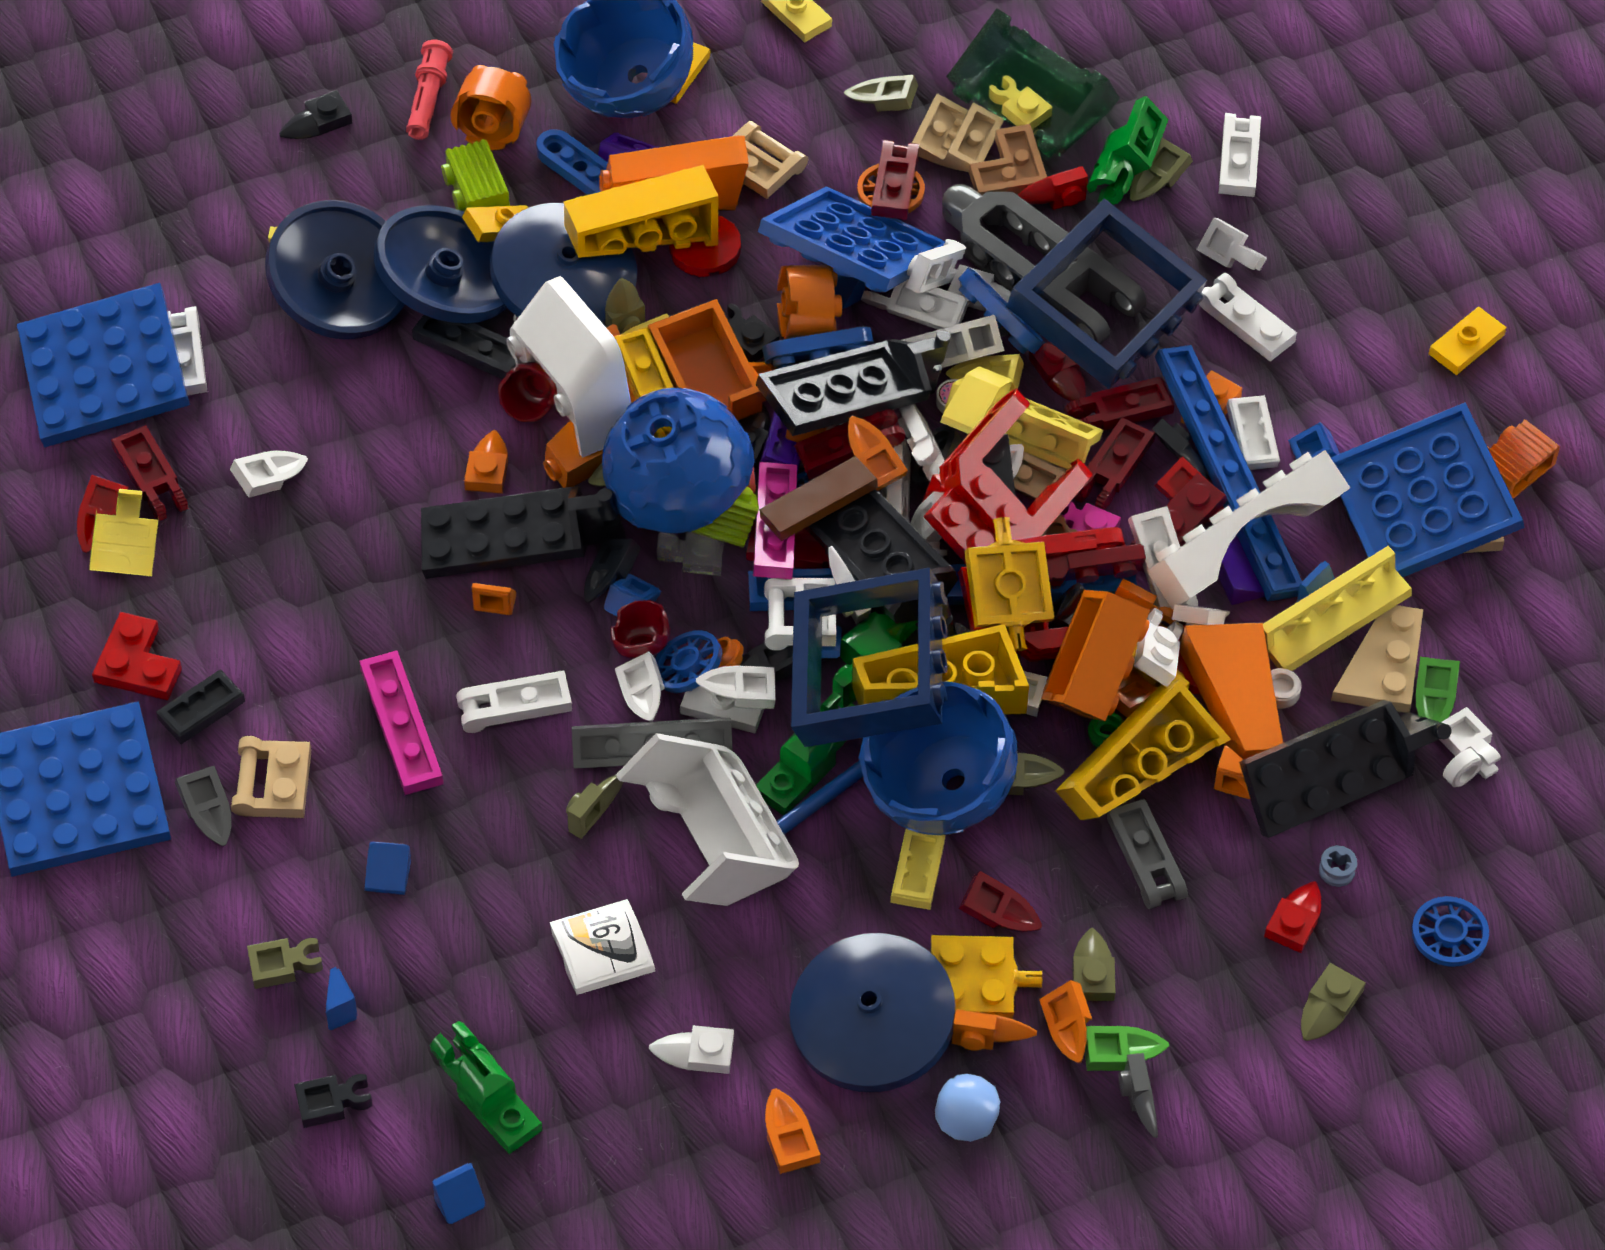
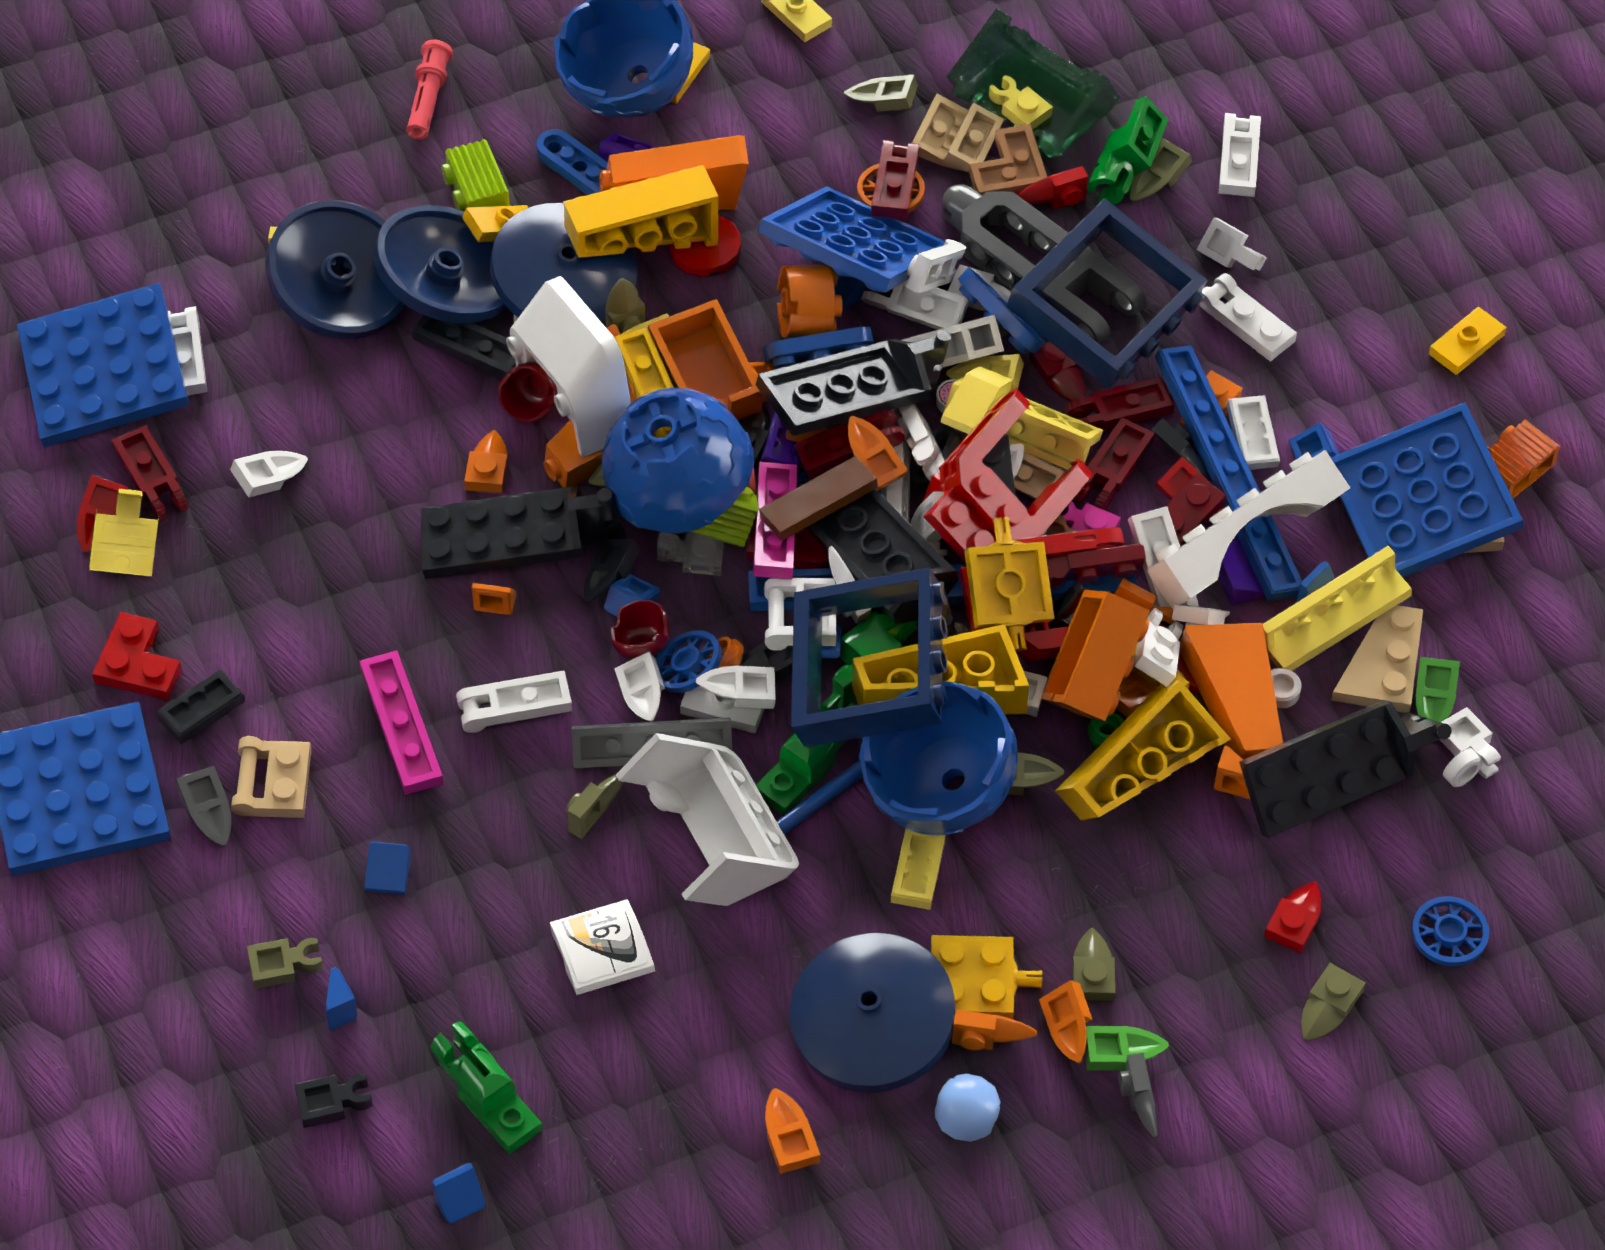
(319, 117): black plate -> none
(491, 106): orange brick -> none
(700, 1050): white plate -> none
(750, 333): black plate -> none
(764, 172): tan plate -> none
(998, 905): dark red plate -> none
(1146, 853): dark grey plate -> none
(1334, 875): sand blue bush -> none

